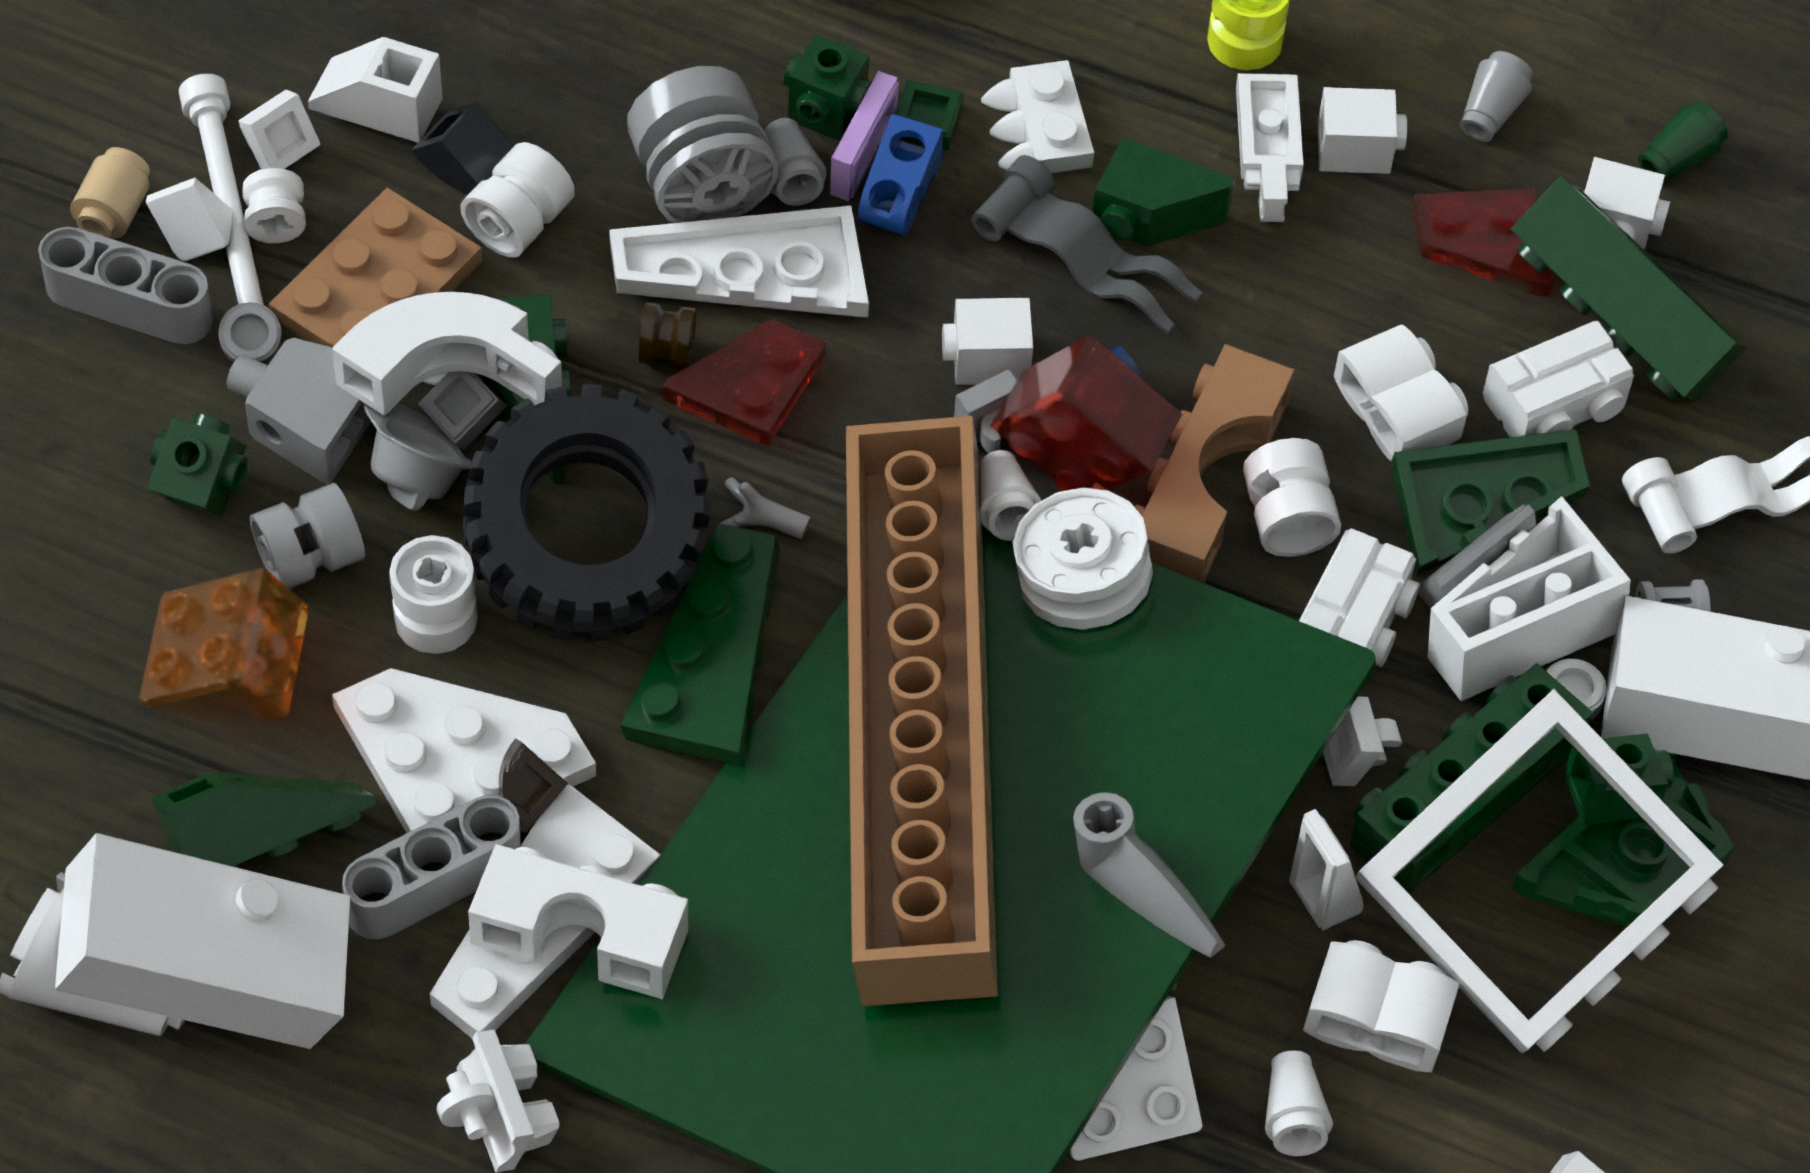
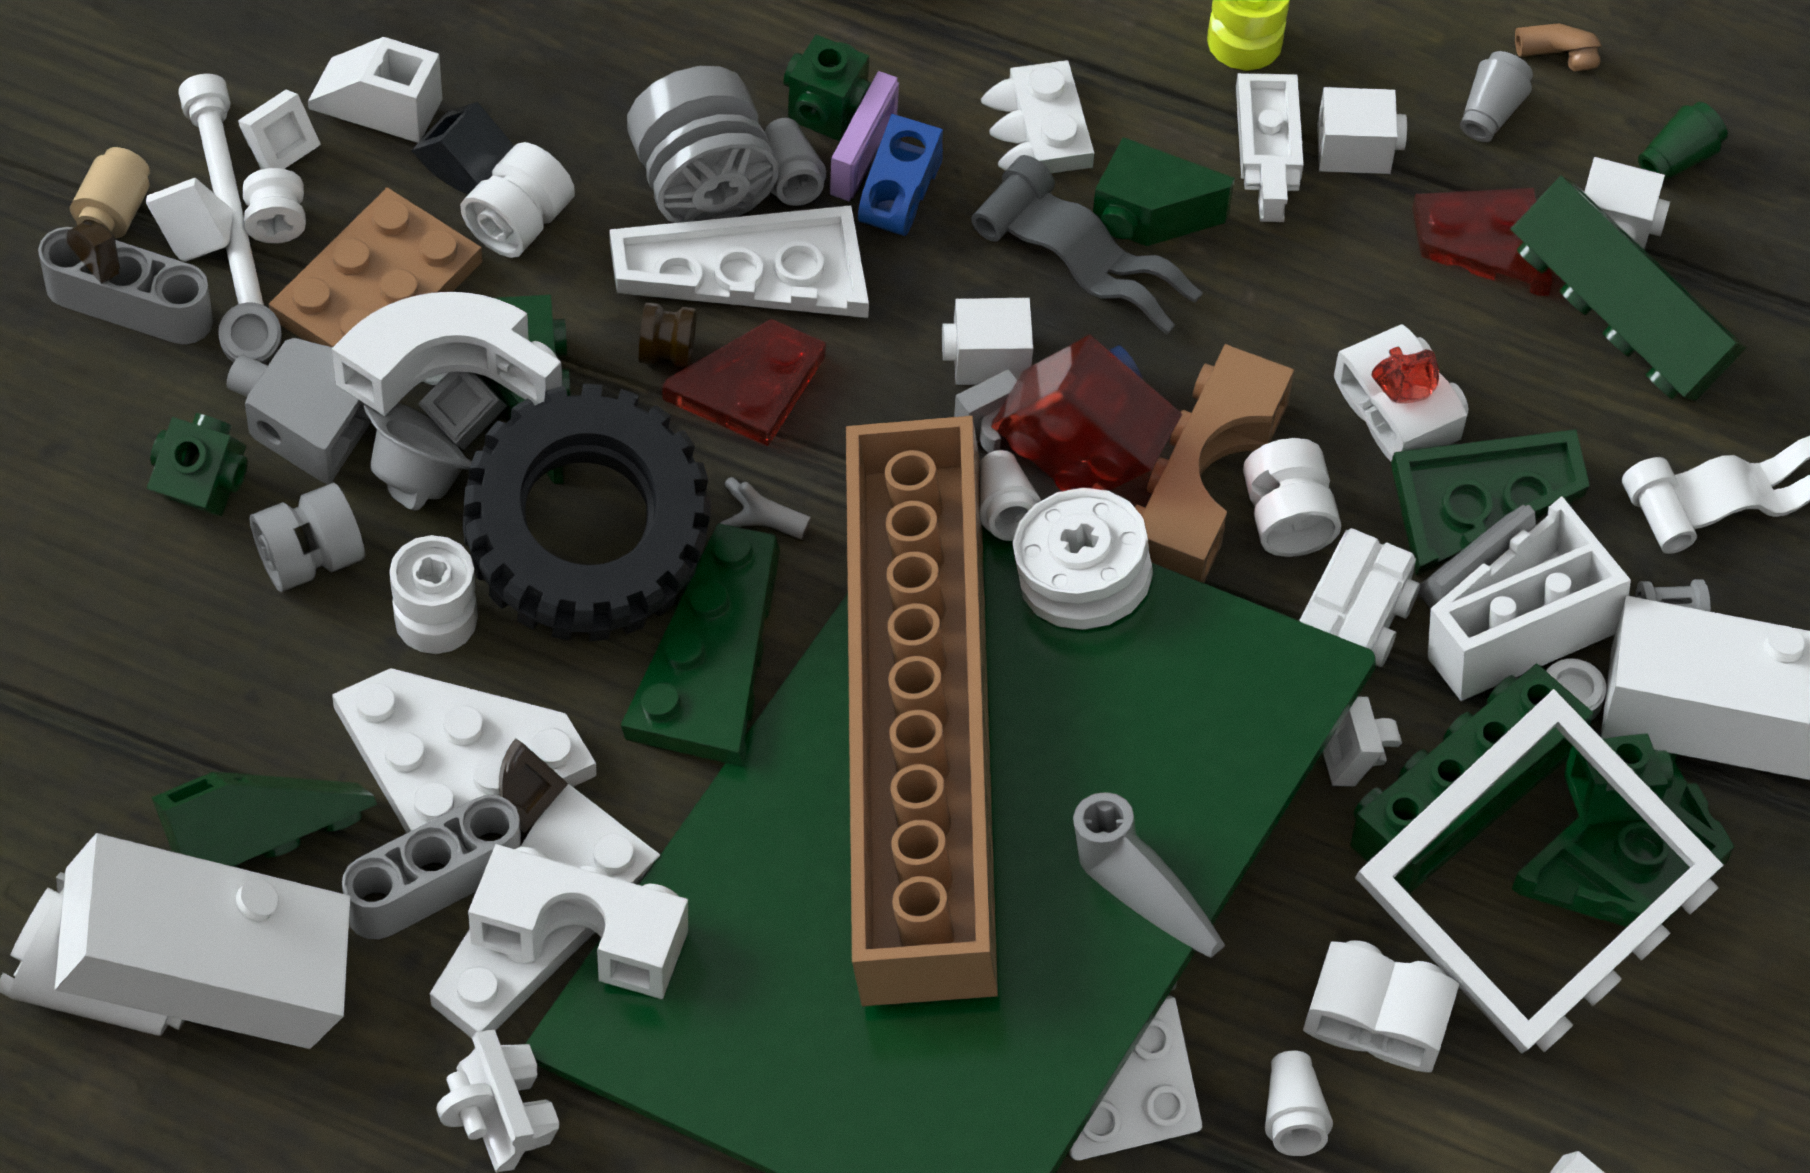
(96, 249): none -> dark brown tile
(224, 636): clear orange bracket -> none
(931, 106): dark green tile -> none
(1324, 874): white slope -> none
(1408, 376): none -> clear red piece
(1559, 39): none -> medium nougat arm
(1559, 383): white brick -> none

